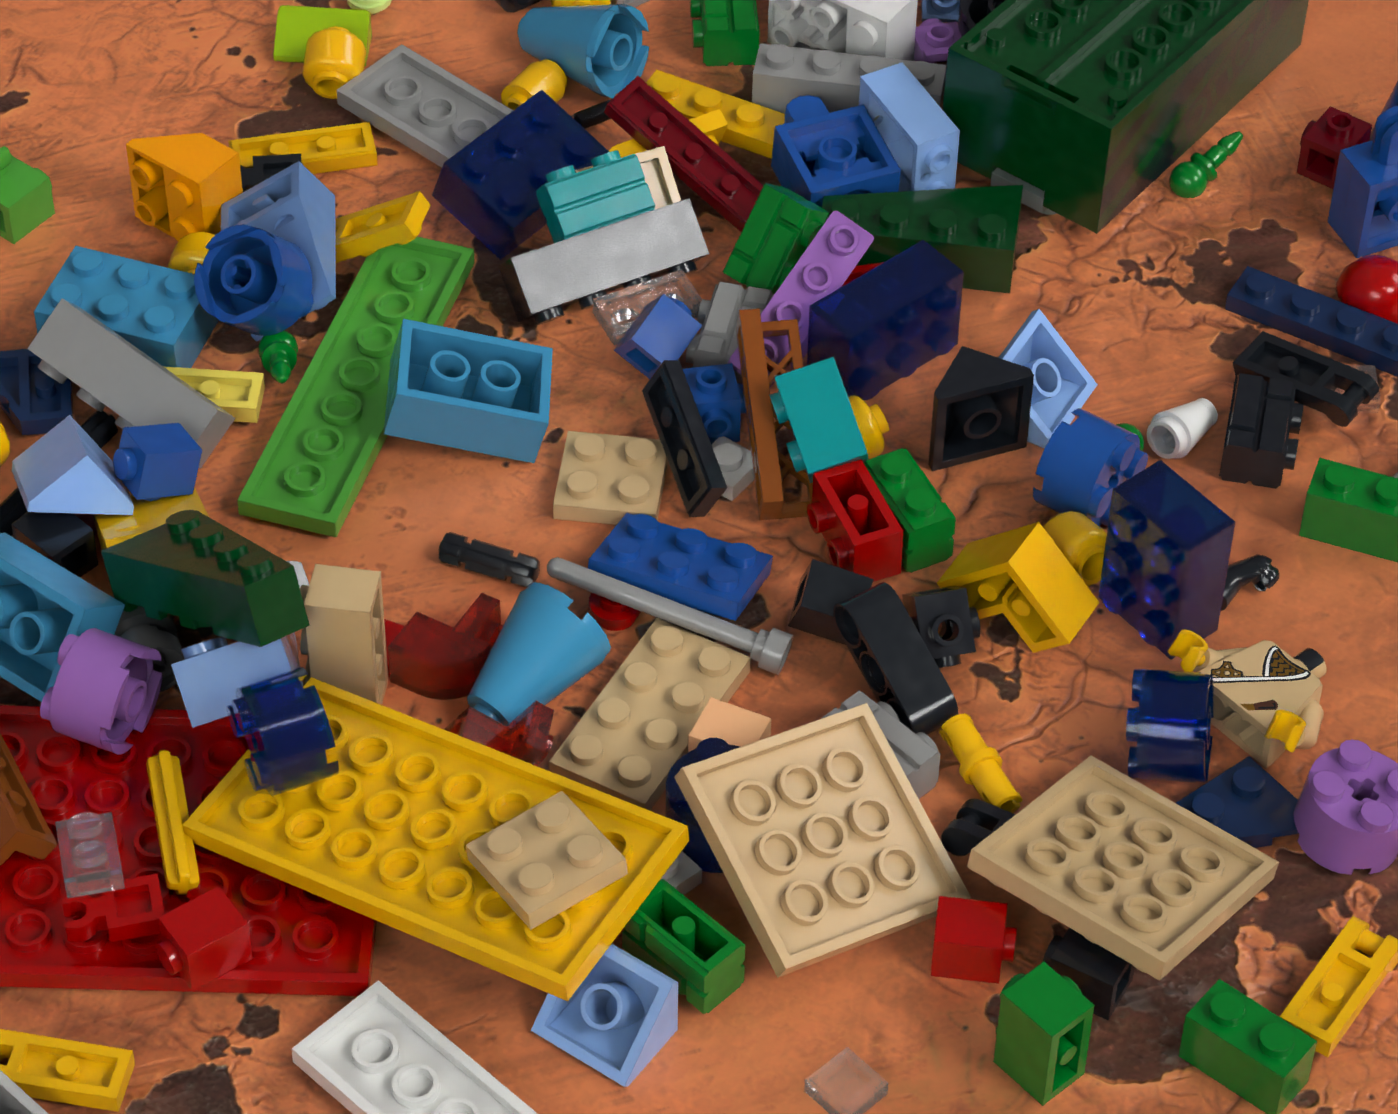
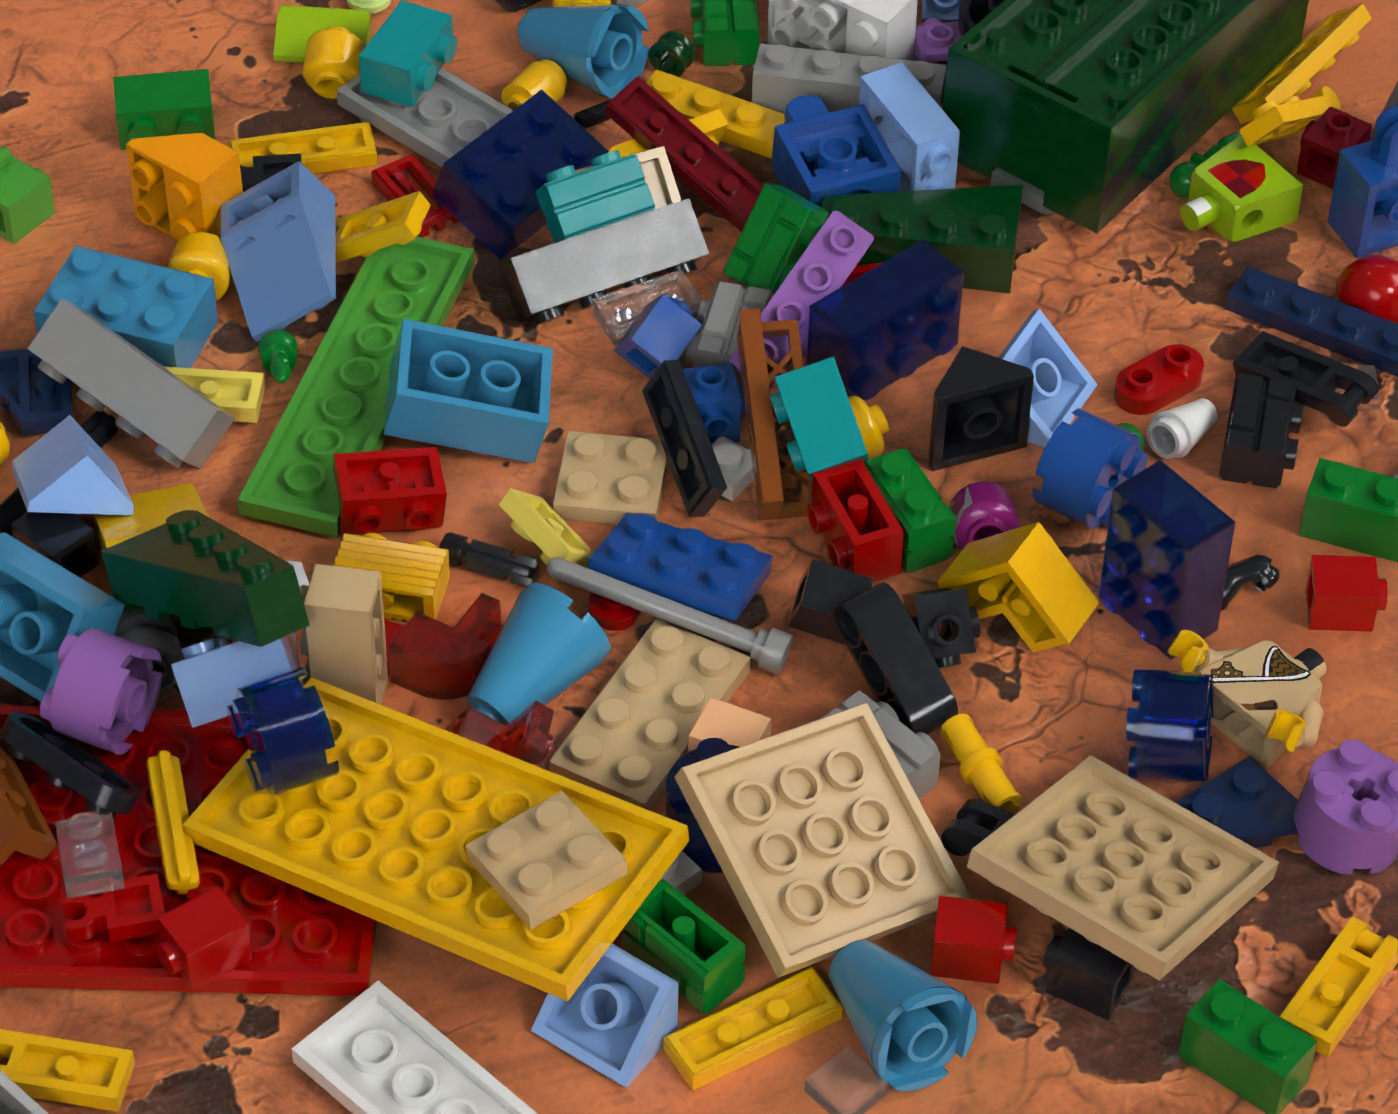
(69, 764): none -> black plate
(157, 461): blue brick -> none
(163, 105): none -> green brick
(254, 280): blue brick -> none
(390, 490): none -> red bracket
(394, 184): none -> red tile
(407, 53): none -> teal brick
(411, 574): none -> yellow brick
(543, 526): none -> light yellow plate
(676, 44): none -> dark green bush
(752, 1028): none -> yellow tile
(901, 1015): none -> dark azure cone
(981, 512): none -> magenta head
(1043, 1032): green brick -> none
(1080, 543): yellow head -> none
(1159, 379): none -> red plate
(1241, 193): none -> lime torso
(1287, 118): none -> yellow plate
(1308, 58): none -> yellow plate
(1344, 593): none -> red brick

